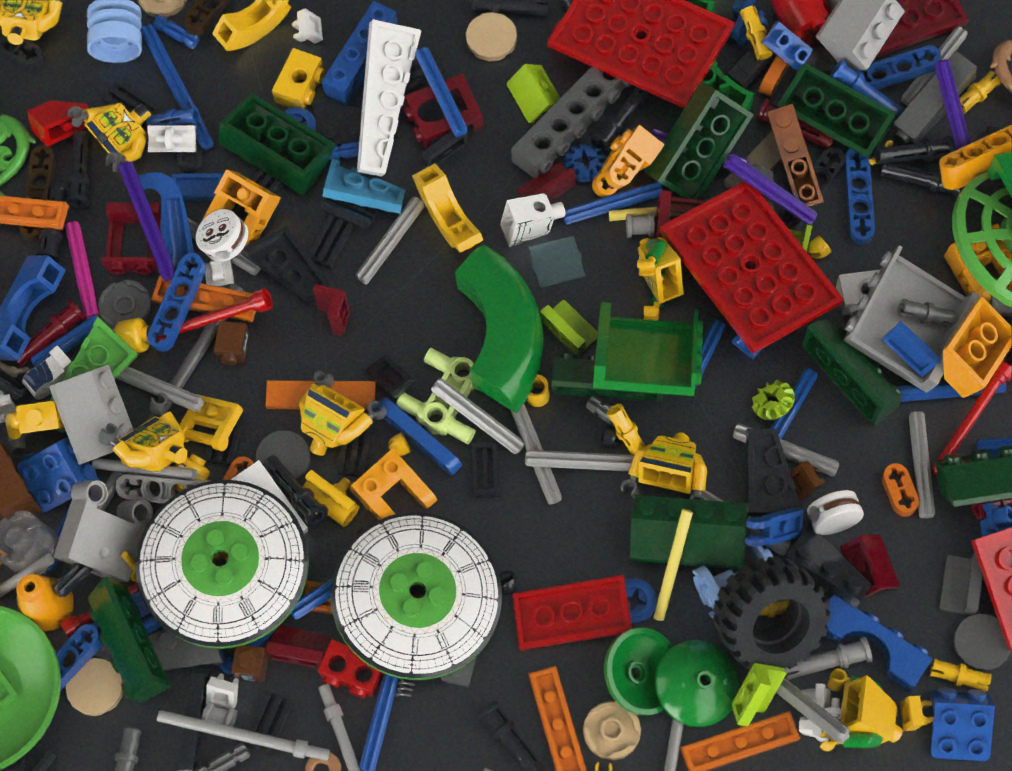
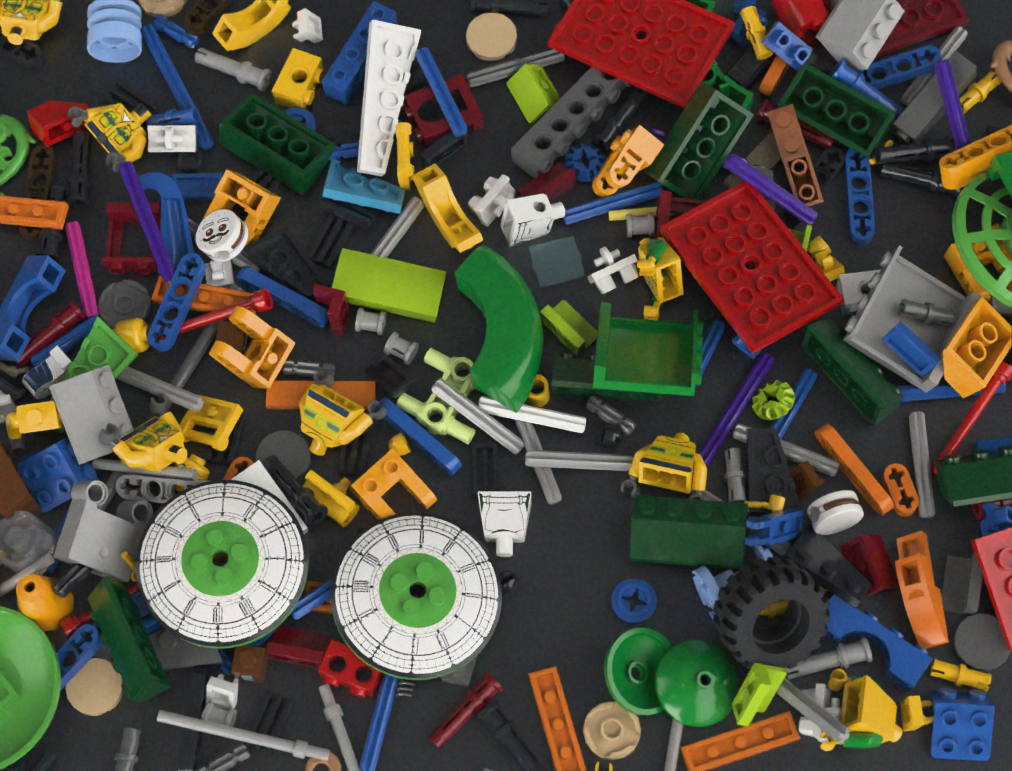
(244, 71): none -> light grey pin
(264, 355): none -> light orange brick
(284, 297): none -> blue beam
(306, 368): none -> dark grey axle
(370, 321): none -> light grey bush
(389, 285): none -> lime slope
(401, 348): none -> light grey bush
(405, 151): none -> yellow plate
(474, 701): none -> dark red pin
(494, 201): none -> white hips
(504, 518): none -> white torso
(510, 67): none -> dark grey axle
(535, 415): none -> white axle
(572, 612): red tile -> none
(603, 278): none -> white hips
(625, 428): yellow pin -> none
(672, 565): light yellow bar -> none
(735, 408): none -> dark purple axle
(735, 475): none -> light grey pin
(775, 503): none -> yellow hand
(829, 265): none -> yellow tile
(854, 469): none -> orange beam
(919, 591): none -> orange slope

